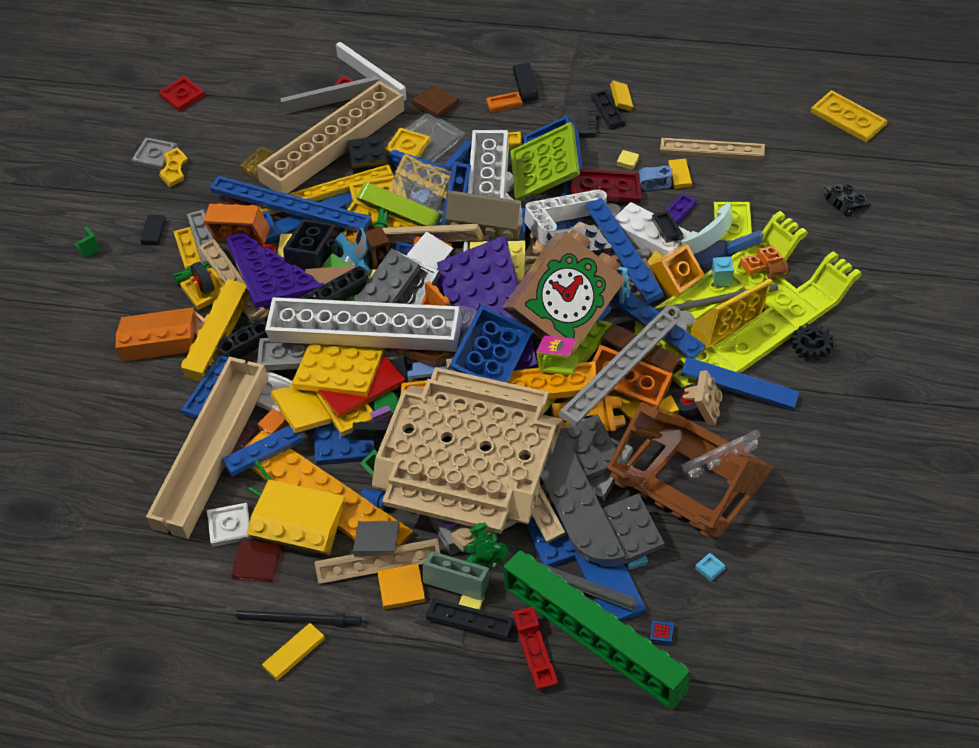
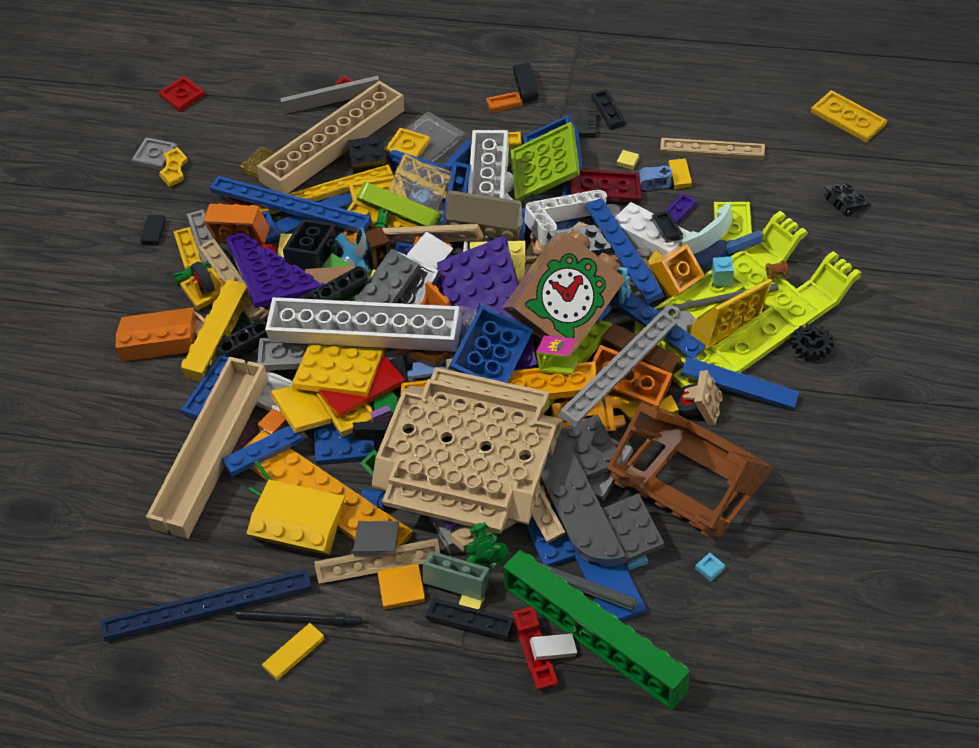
(87, 245): green panel -> none
(205, 605): none -> dark blue plate
(228, 524): white tile -> none
(256, 561): clear red tile -> none
(367, 68): white tile -> none
(435, 101): reddish brown tile -> none
(553, 646): none -> white tile
(621, 95): yellow tile -> none
(661, 632): tile -> none
(713, 458): clear plate -> none
(756, 263): orange slope -> none

